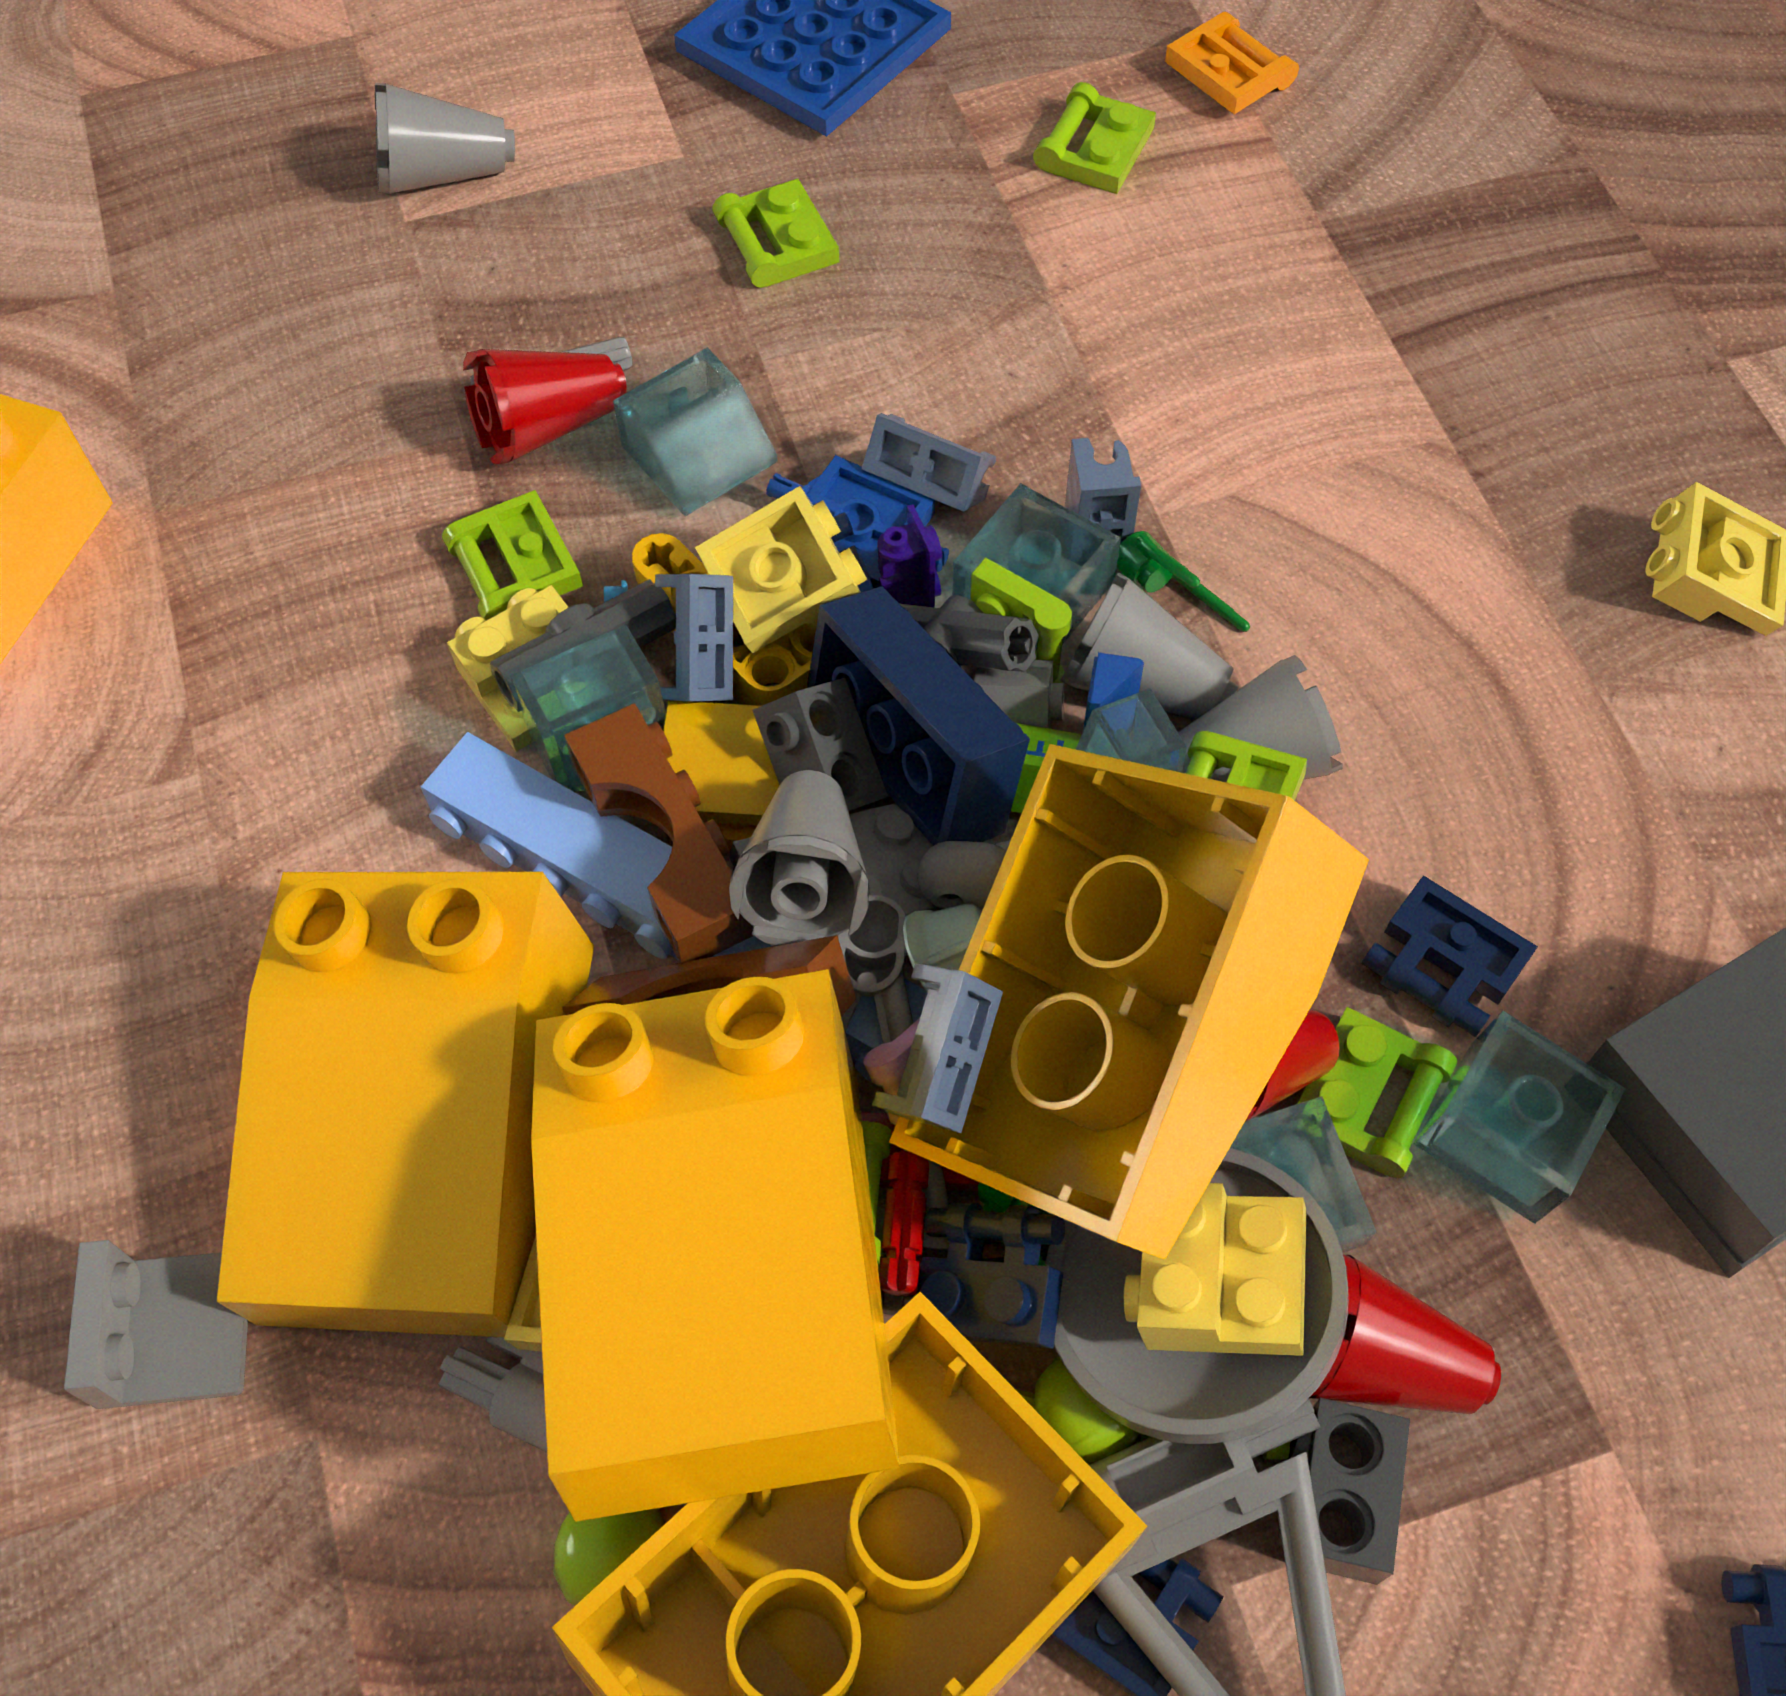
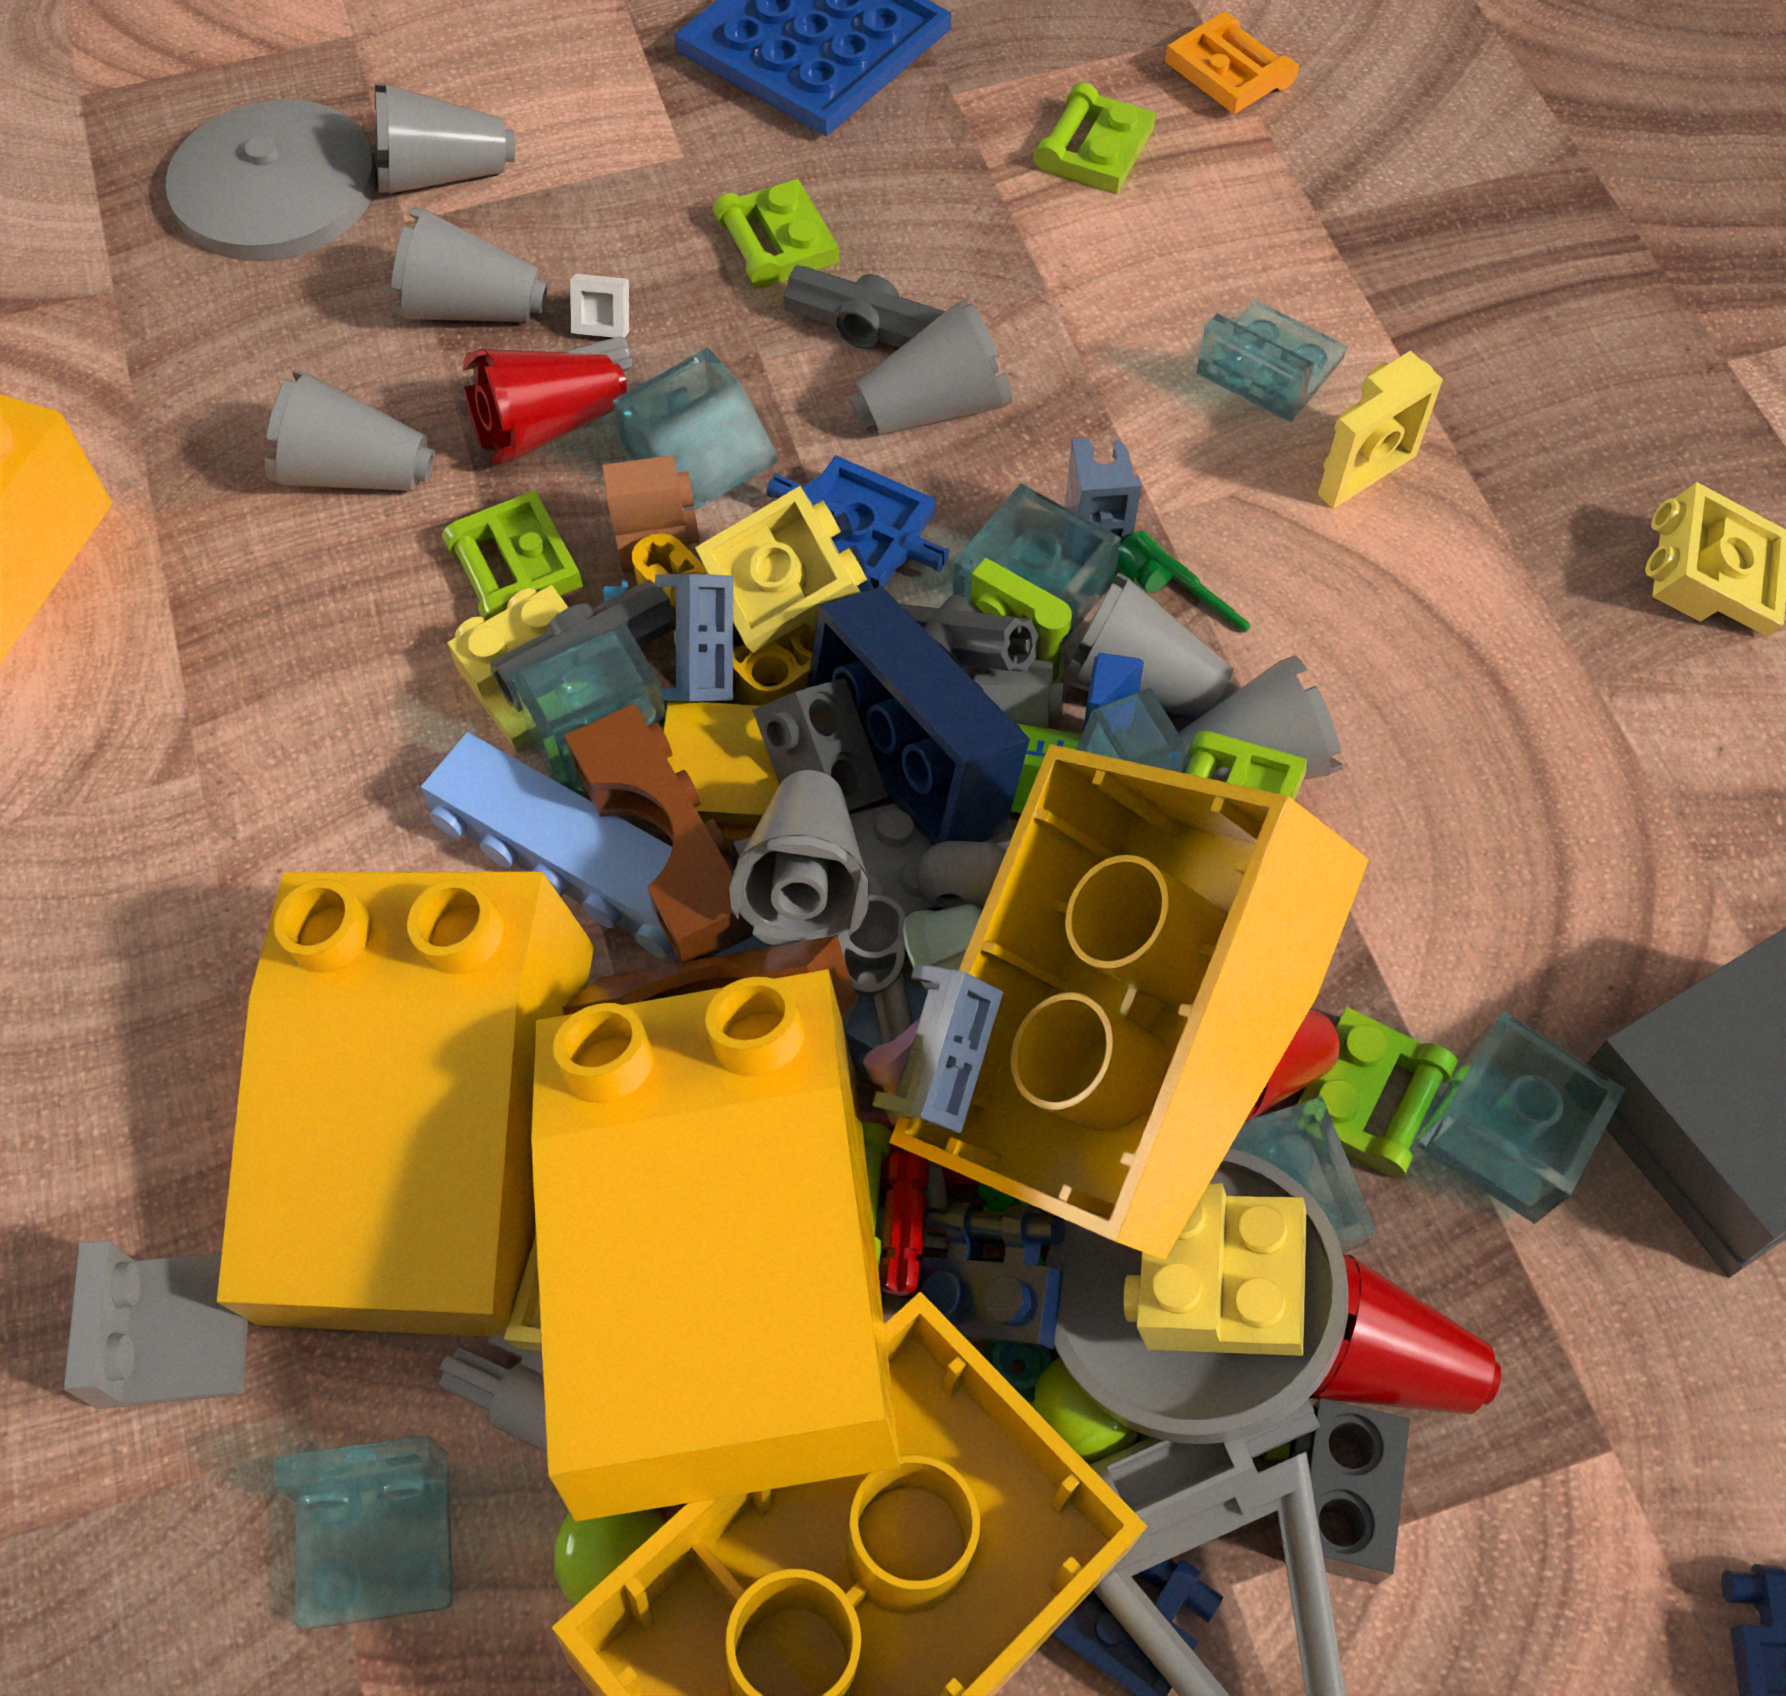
(271, 179): none -> light grey dish
(341, 441): none -> light grey cone
(369, 1530): none -> clear light blue bracket
(461, 276): none -> light grey cone
(599, 305): none -> white tile
(648, 500): none -> nougat brick
(859, 310): none -> dark grey piece
(908, 562): dark purple hinge -> none
(927, 463): sand blue hinge -> none
(935, 376): none -> light grey cone
(1033, 1359): none -> dark azure plate
(1268, 358): none -> clear light blue bracket
(1381, 429): none -> light yellow plate
(1459, 941): dark blue plate -> none

